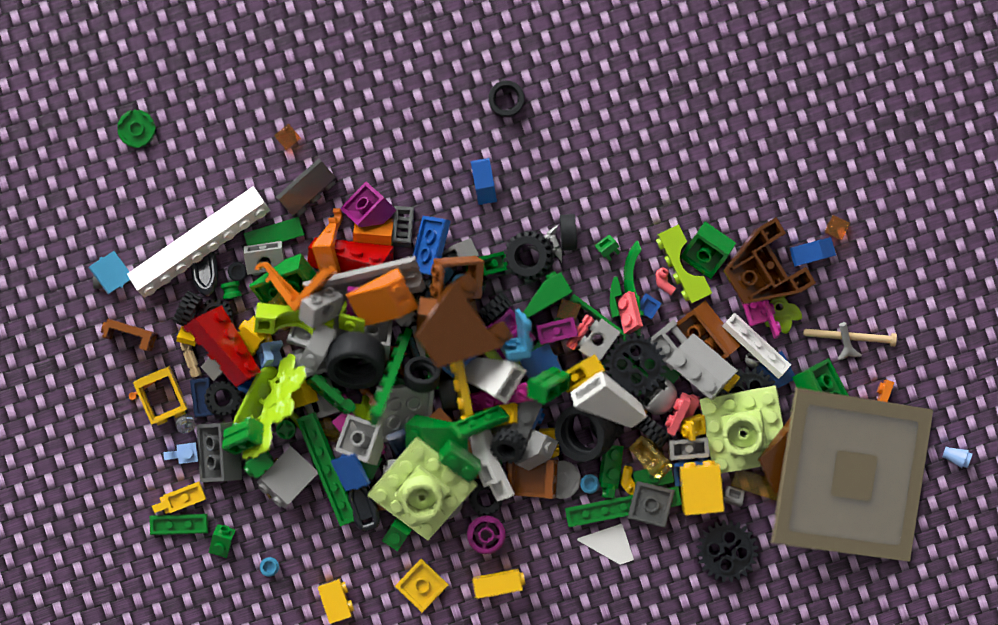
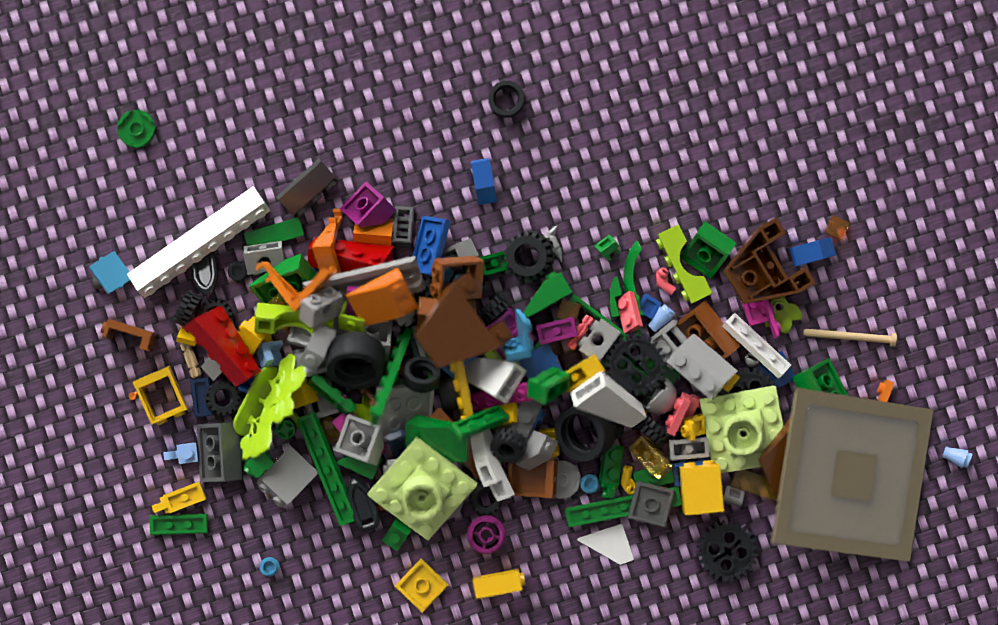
(185, 423): clear tile -> none
(221, 540): green bracket -> none
(231, 290): green wheel -> none
(242, 436): green brick -> none
(287, 137): clear orange tile -> none
(335, 600): yellow brick -> none
(350, 471): blue piece -> none
(459, 460): green brick -> none
(568, 232): black tyre -> none
(661, 318): none -> light blue cone
(848, 349): light grey piece -> none

